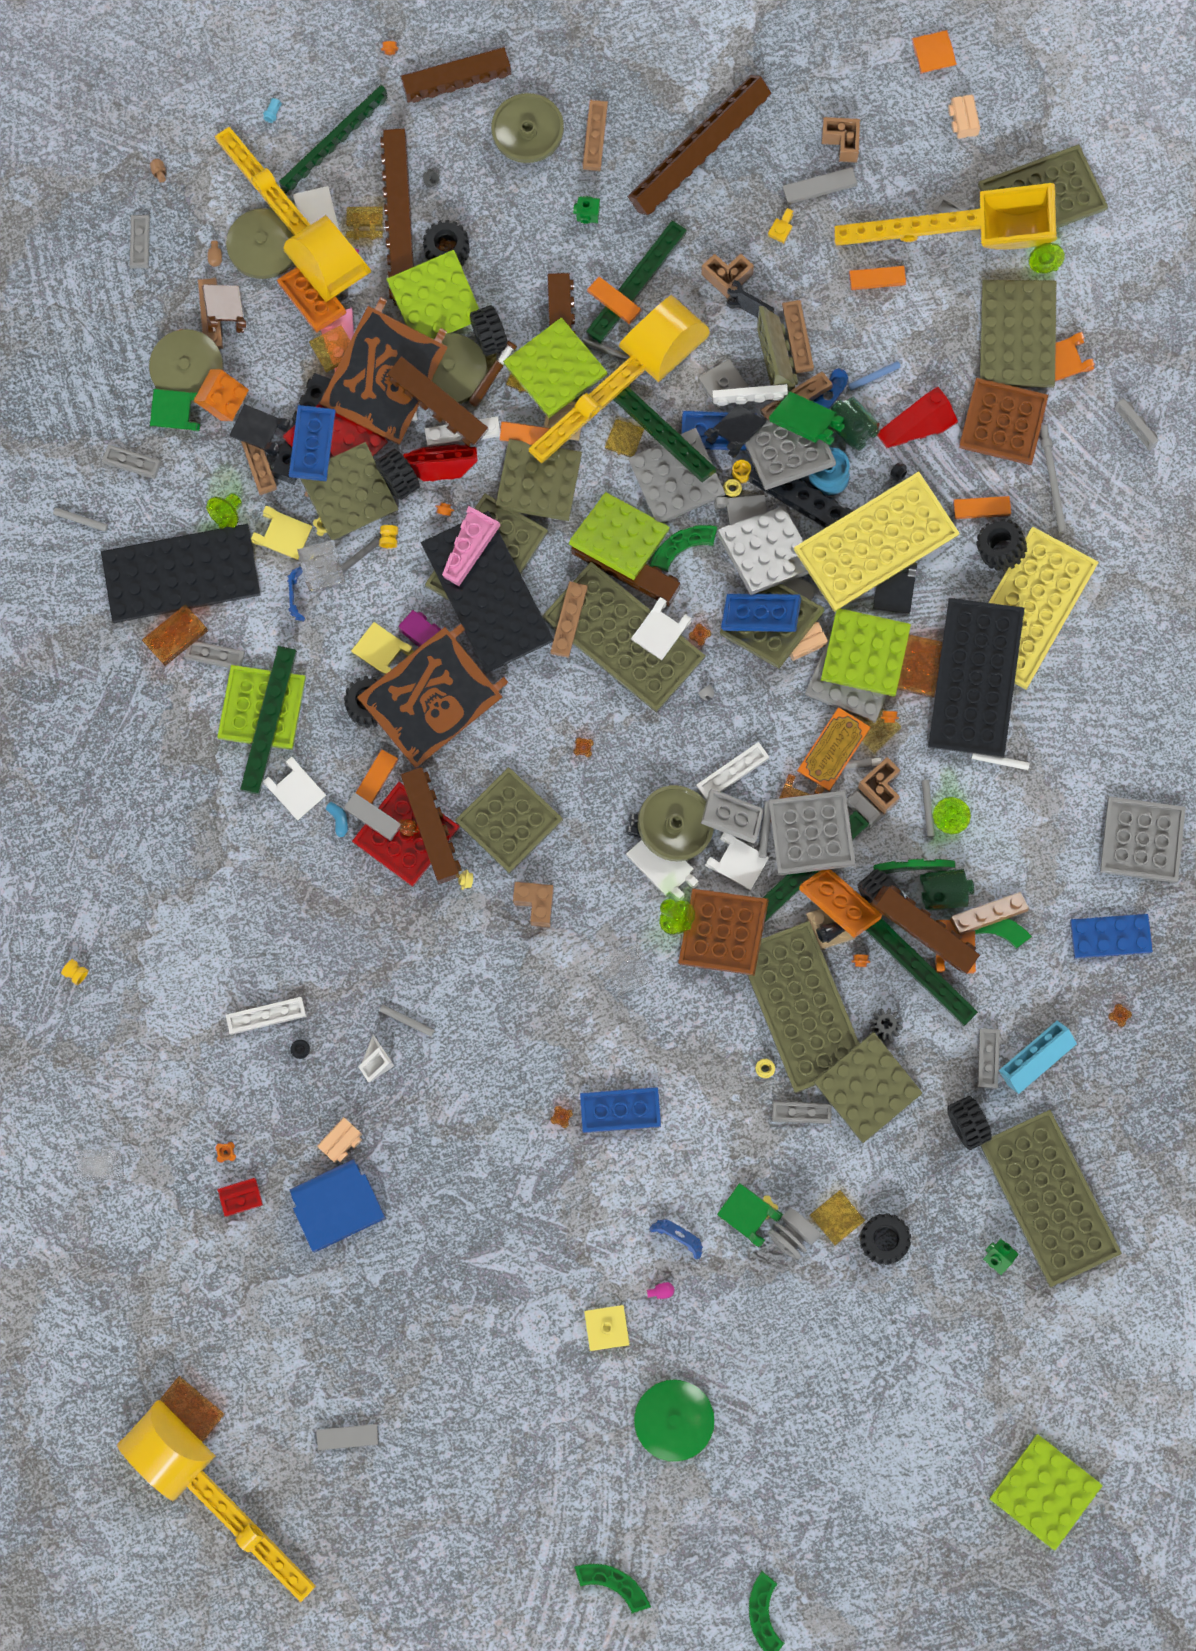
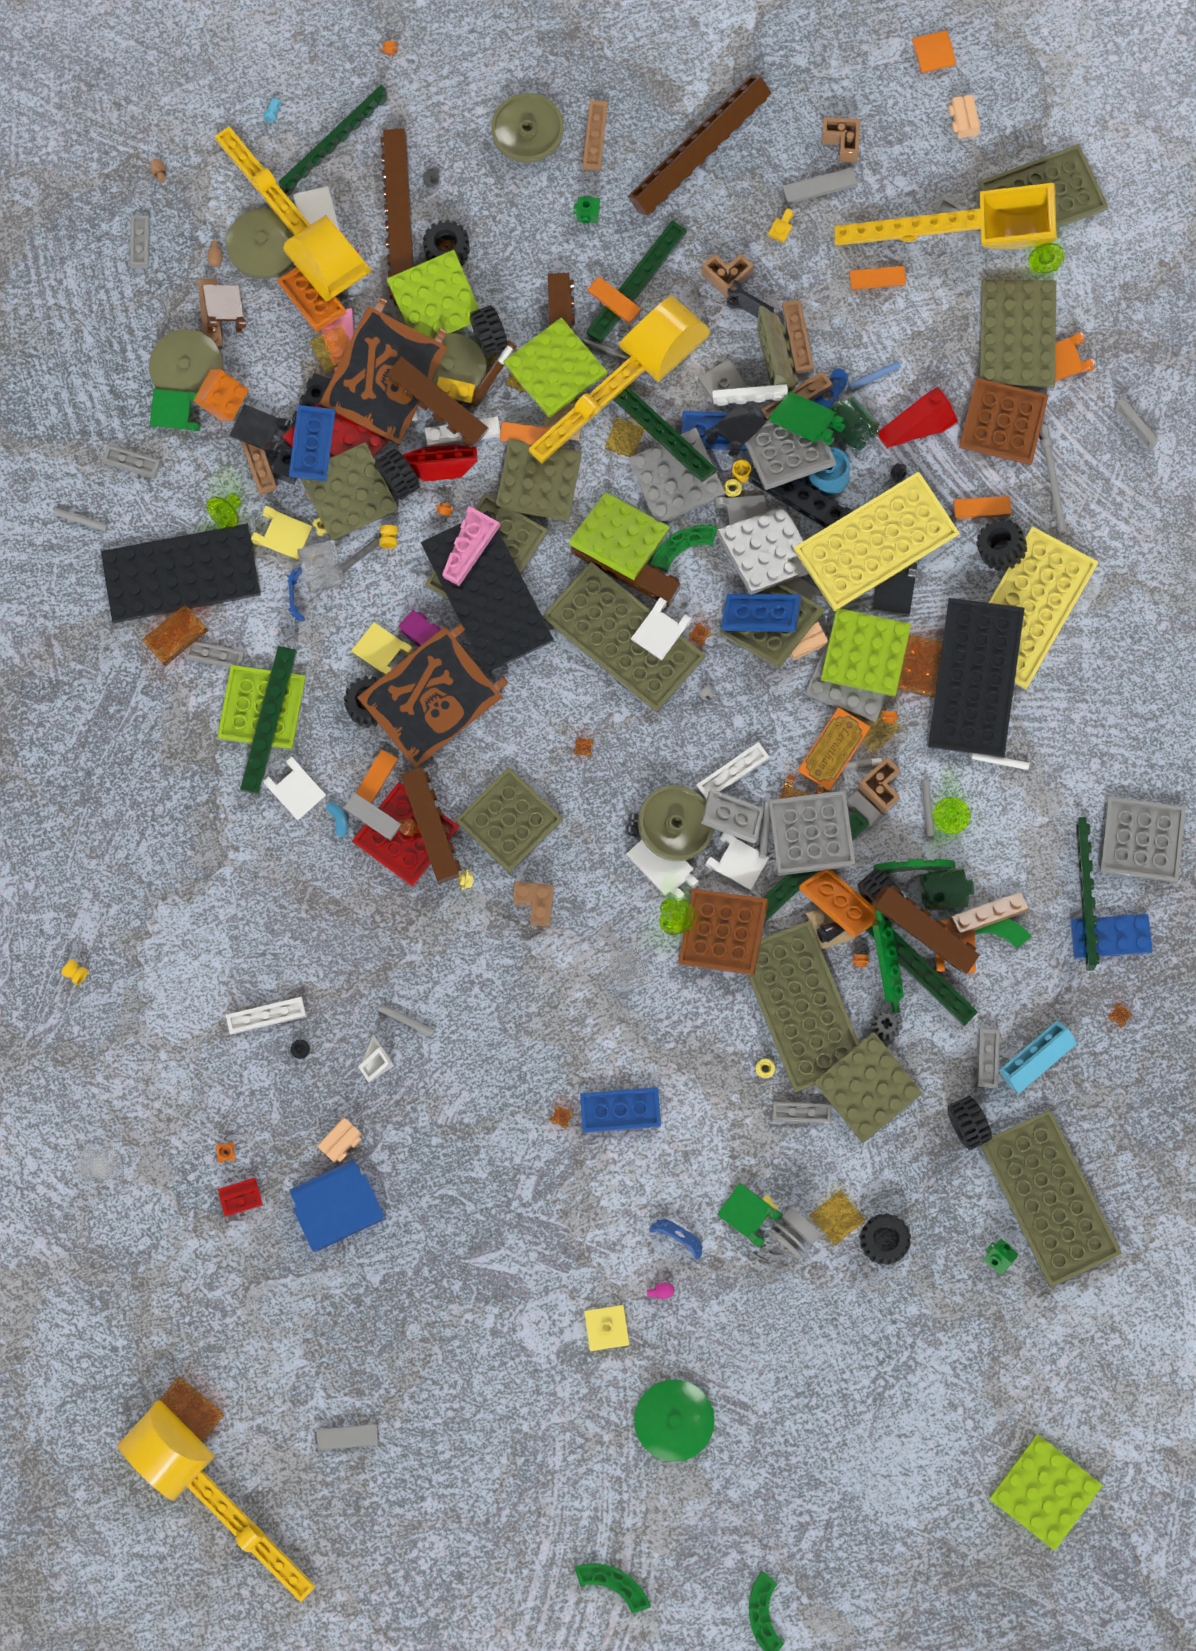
(364, 217): clear yellow plate -> none
(456, 75): reddish brown brick -> none
(456, 389): none -> yellow plate
(569, 619): medium nougat plate -> none
(888, 961): none -> green plate
(1086, 887): none -> dark green plate

